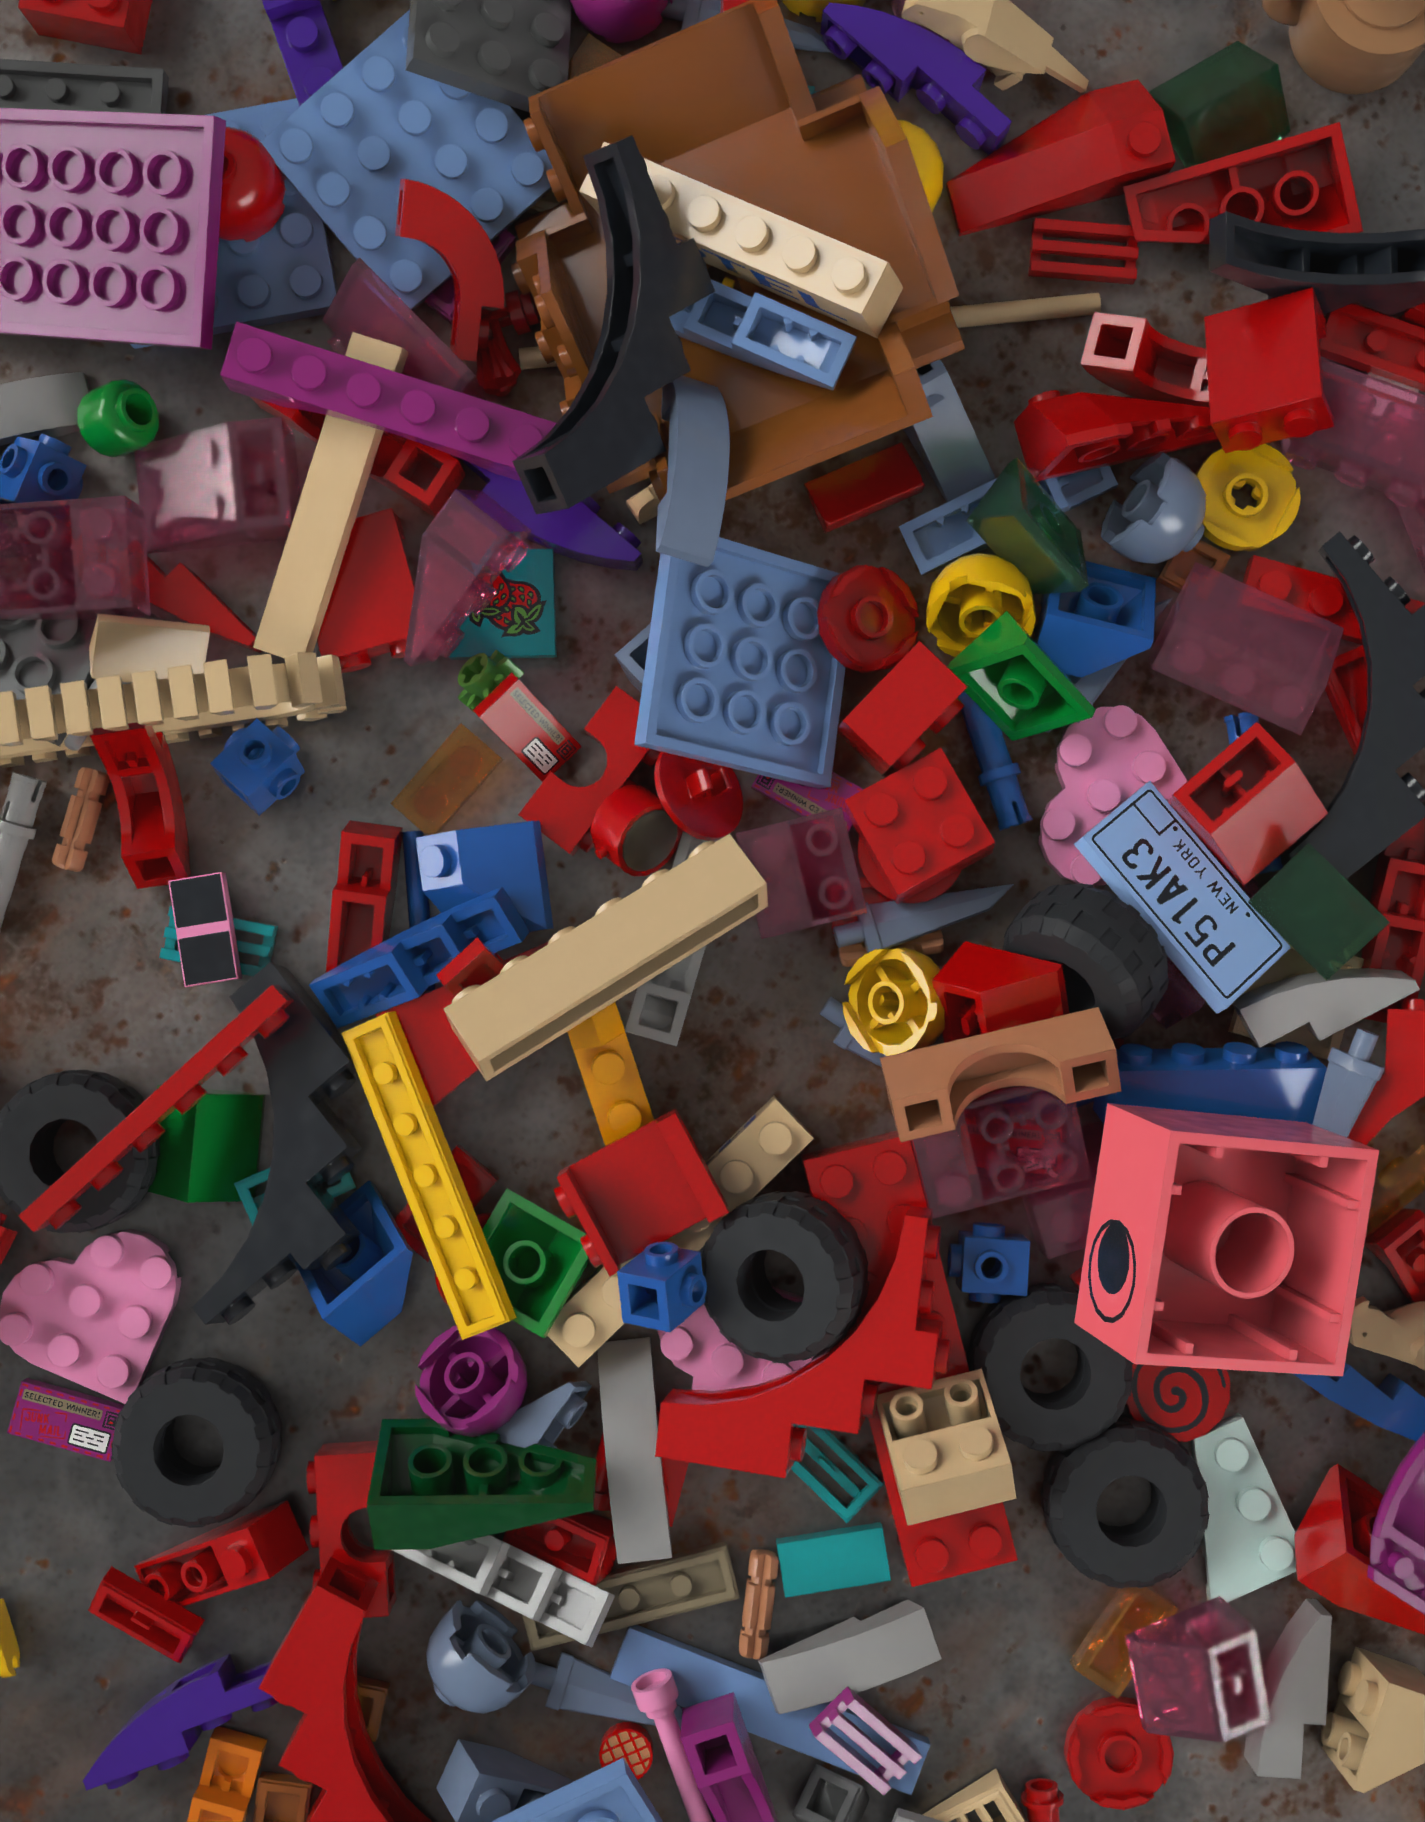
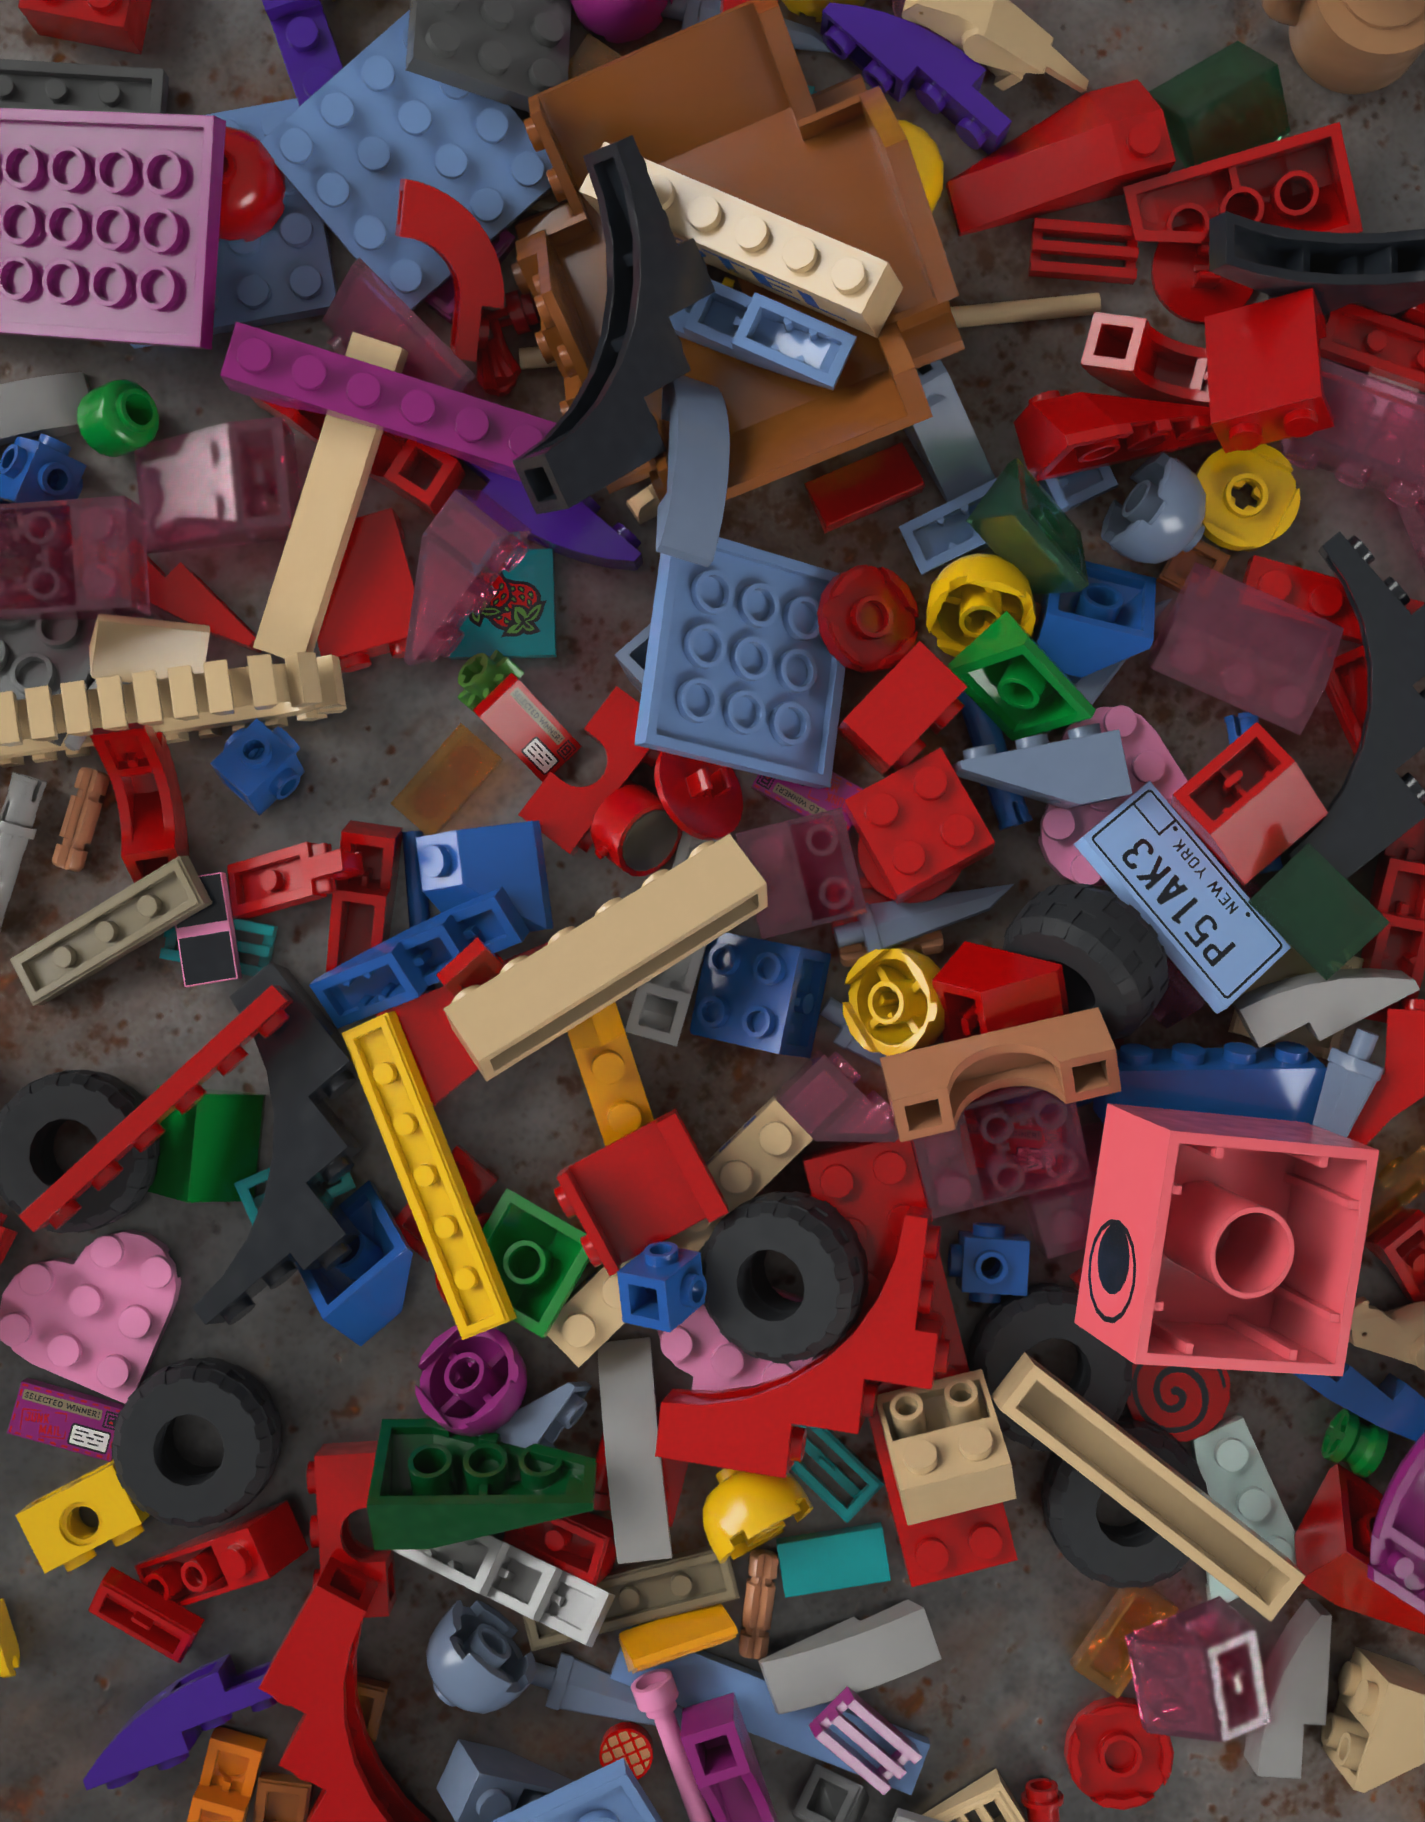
(57, 1530): none -> yellow brick
(111, 930): none -> dark tan tile
(288, 877): none -> red hinge
(676, 1637): none -> light orange slope
(750, 1511): none -> yellow cylinder
(760, 994): none -> blue bracket
(832, 1107): none -> clear pink slope
(1060, 773): none -> sand blue slope
(1147, 1486): none -> tan brick
(1188, 288): none -> red piece
(1354, 1443): none -> green wheel

